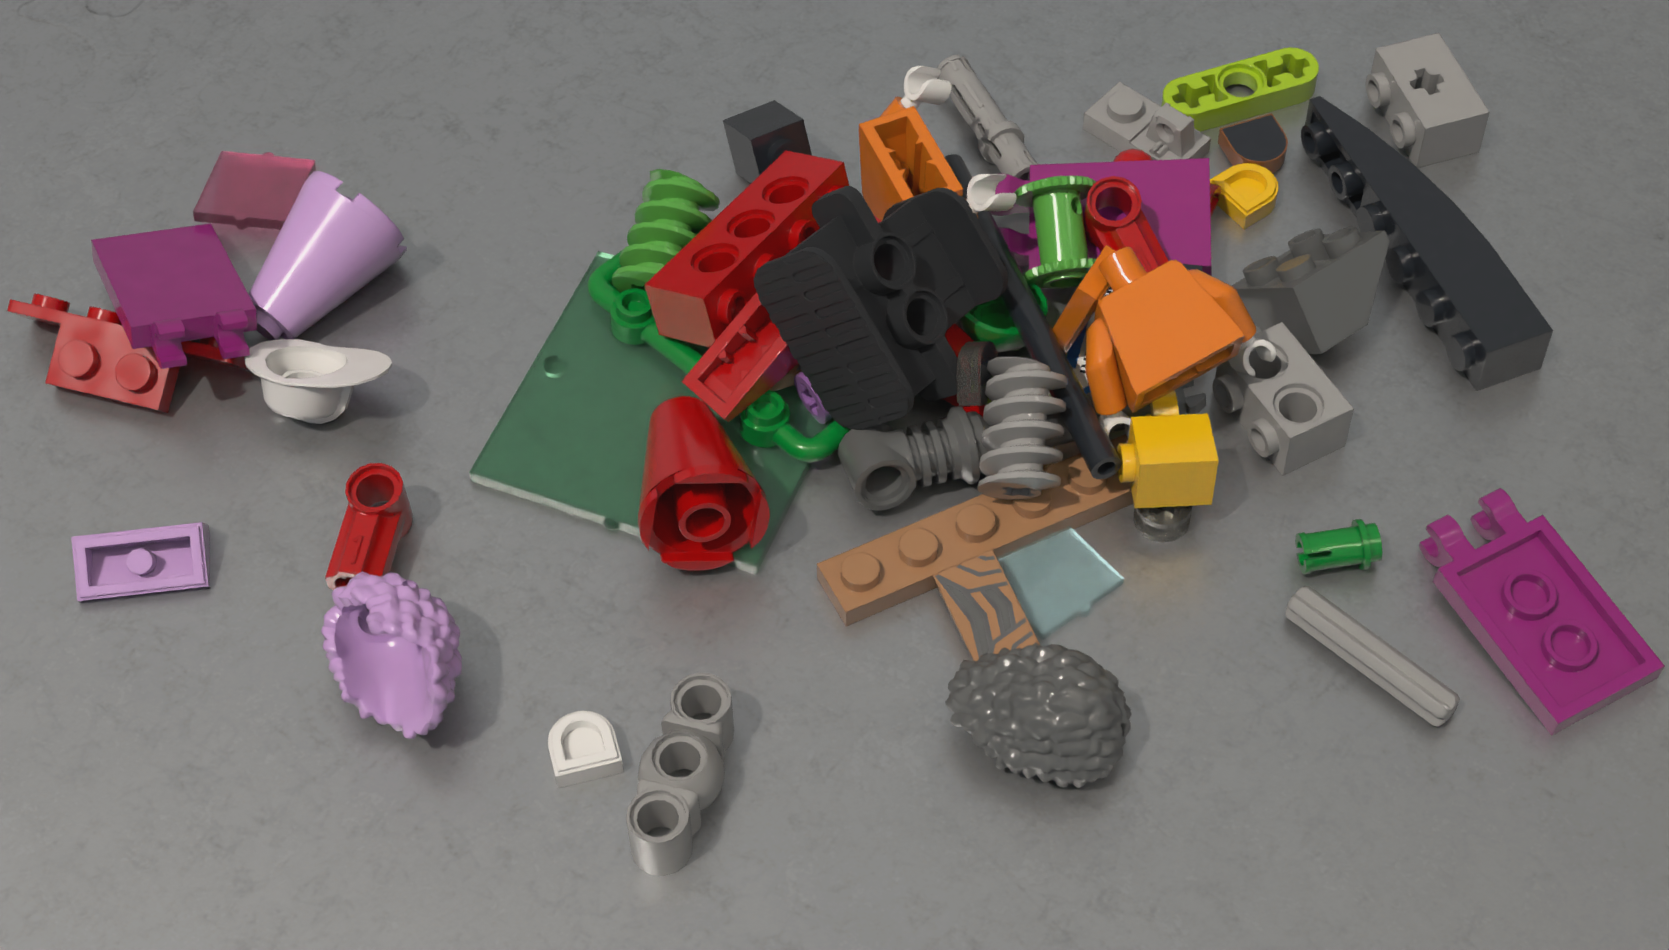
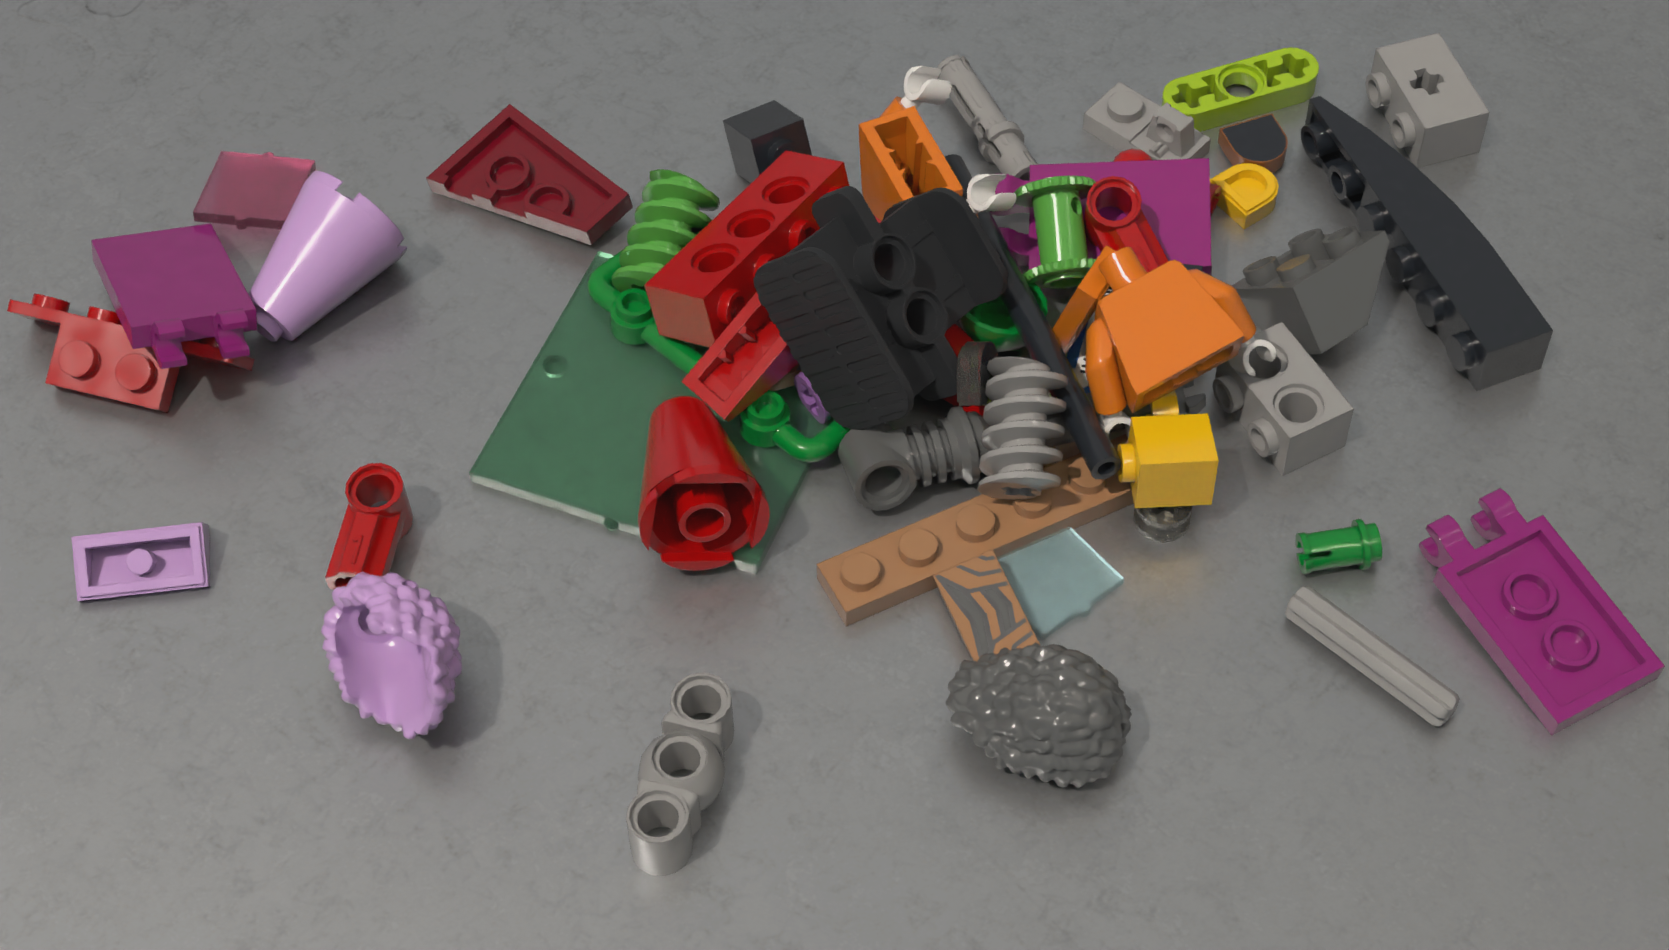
(311, 378): white piece -> none
(531, 178): none -> dark red wing
(583, 748): white tile -> none

